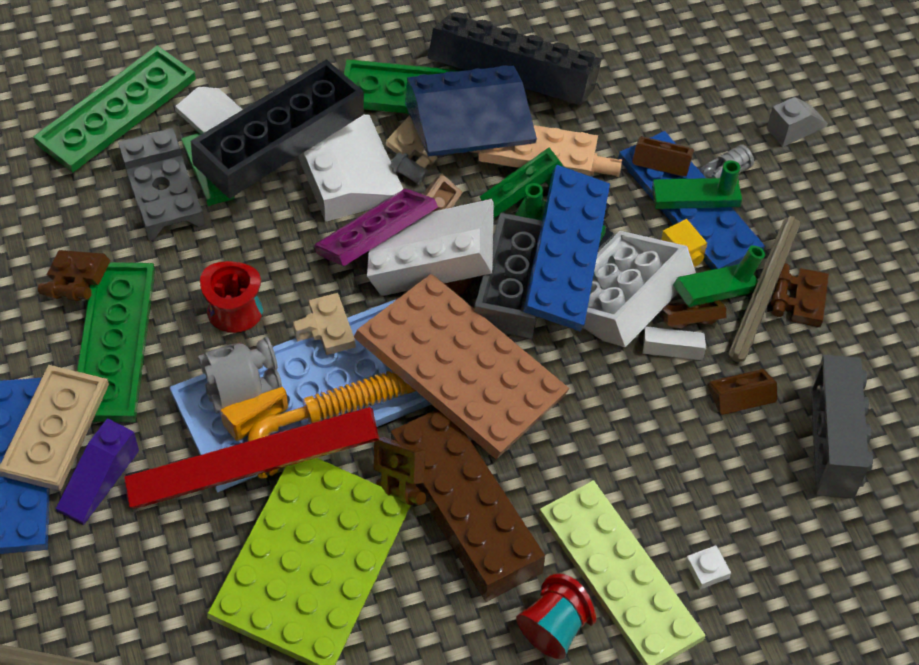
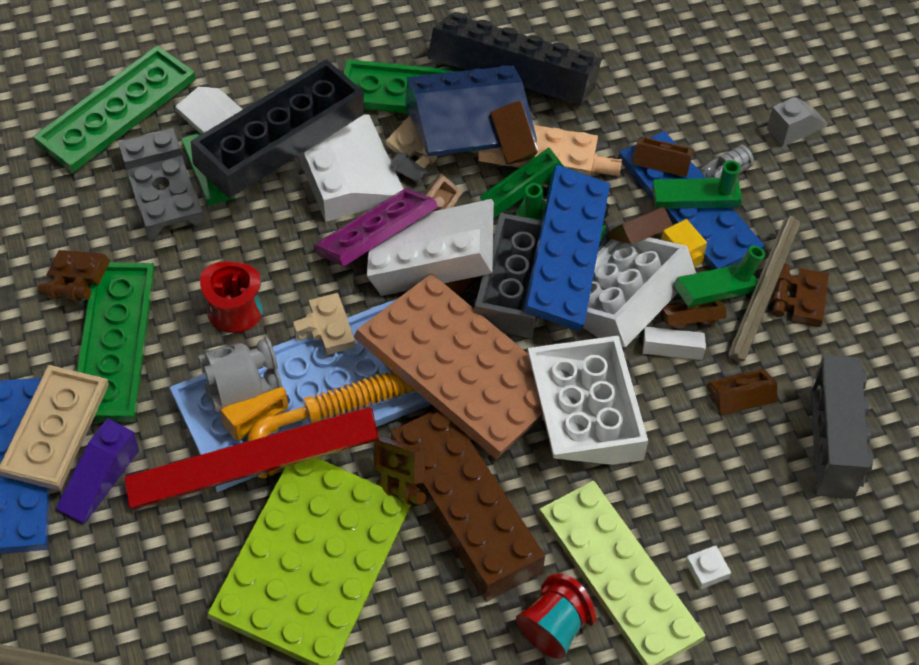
(514, 133): none -> reddish brown slope
(589, 401): none -> white slope
(641, 227): none -> reddish brown slope

